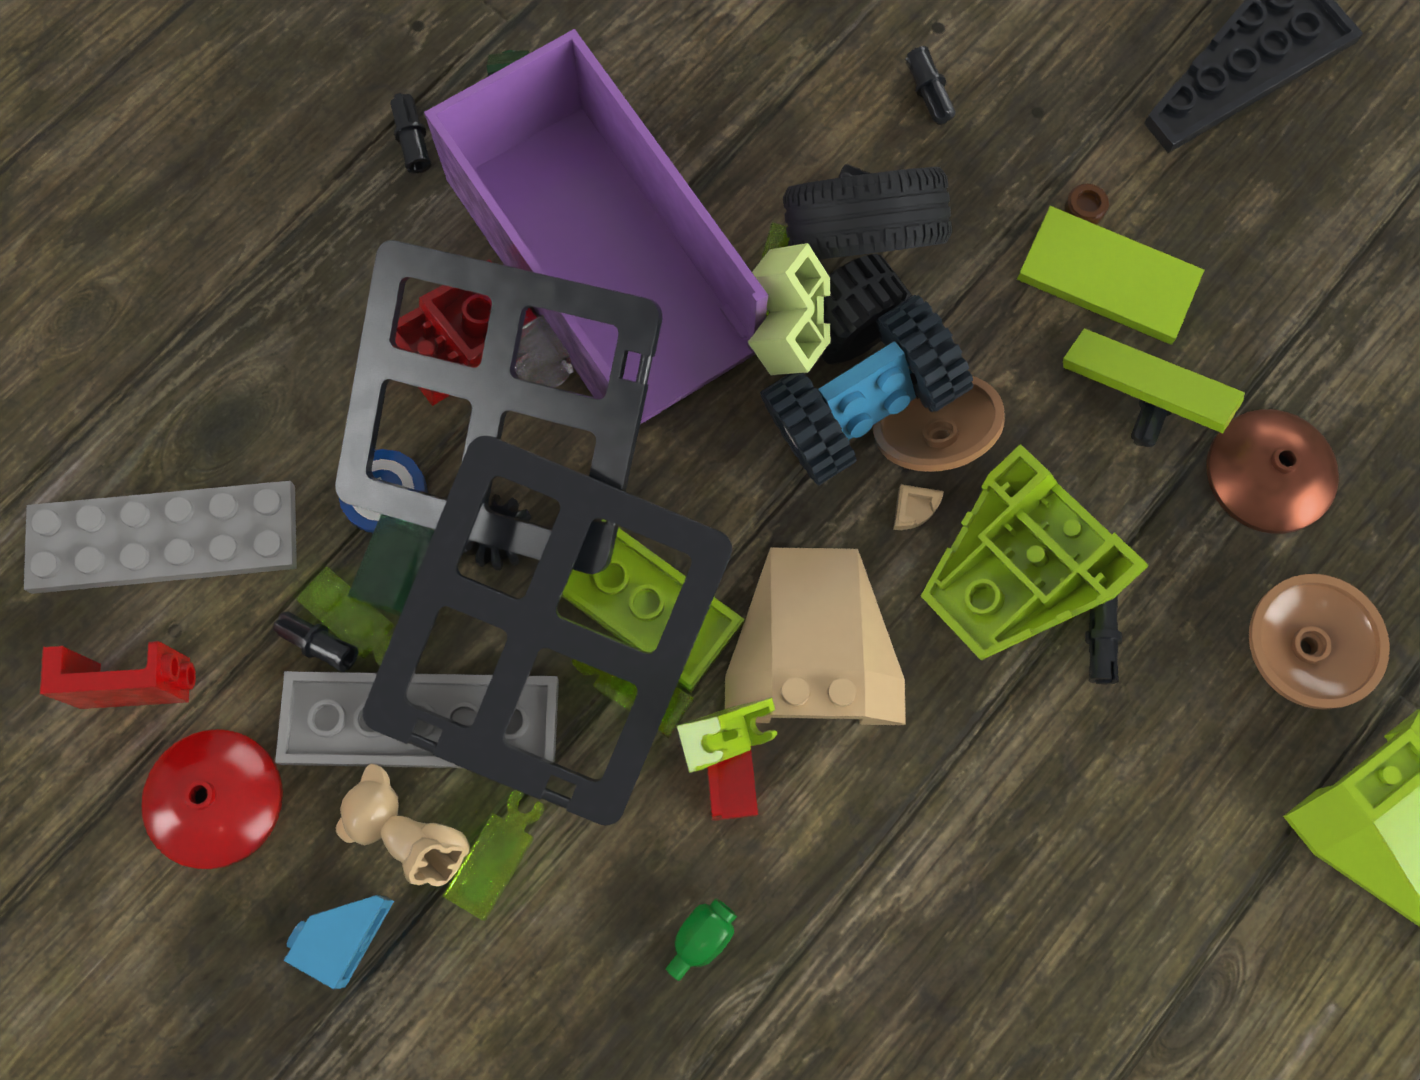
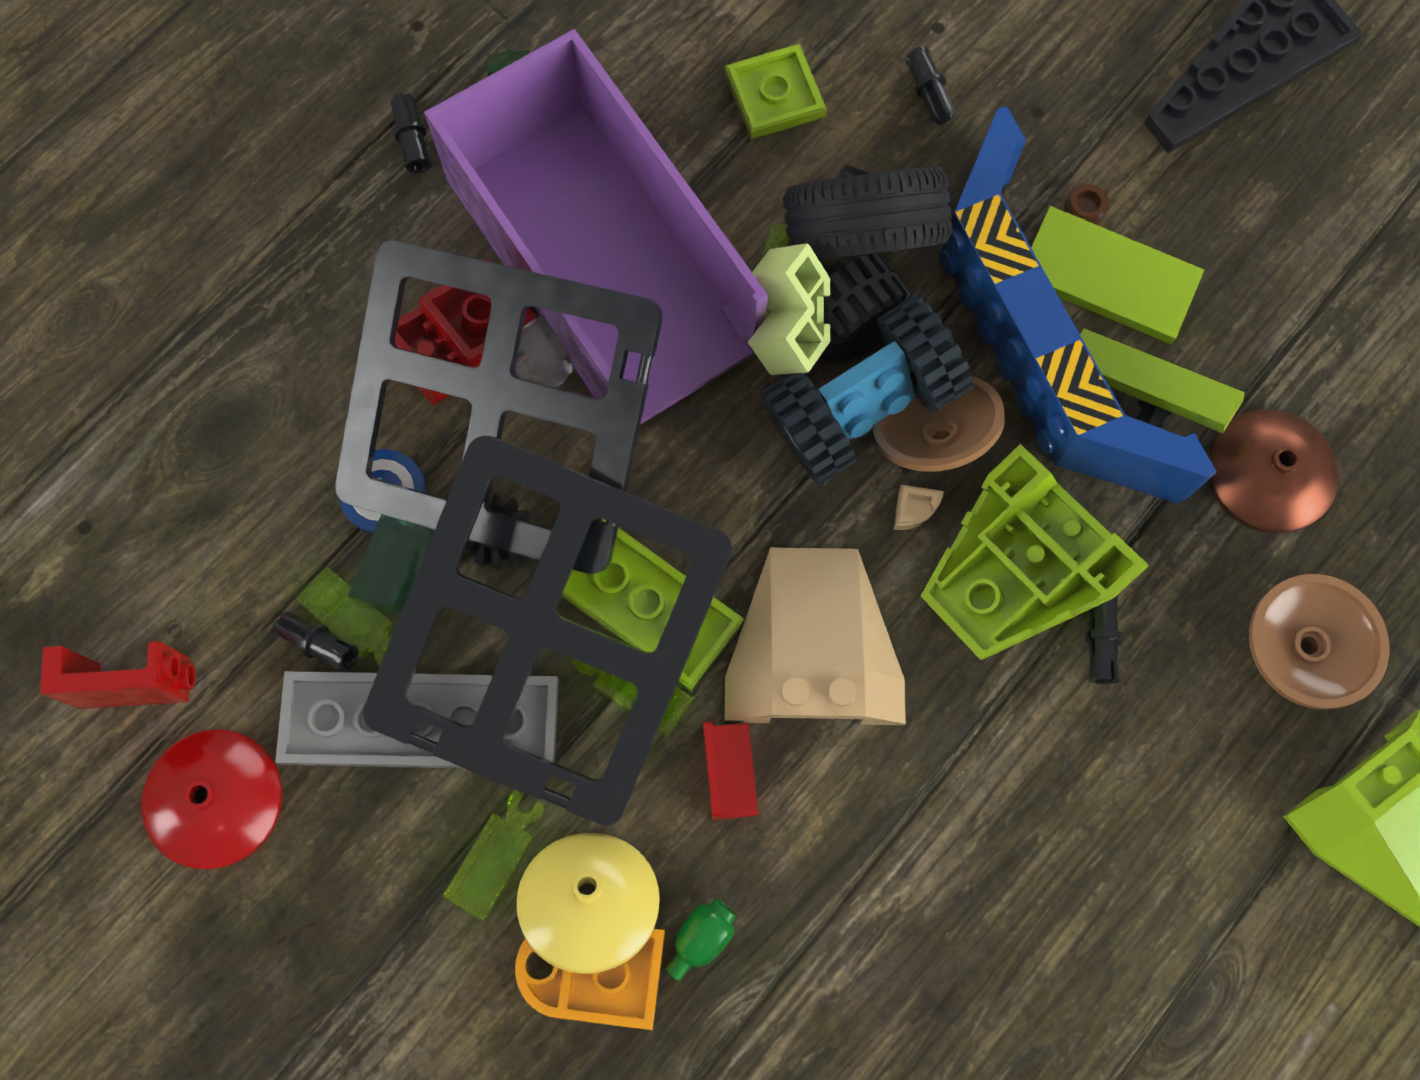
(160, 537): light grey plate -> none
(336, 940): dark azure slope -> none
(427, 851): tan animal -> none
(593, 929): none -> light yellow dish
(611, 997): none -> light orange plate
(724, 734): lime hinge -> none
(775, 91): none -> lime tile
(1042, 348): none -> blue slope

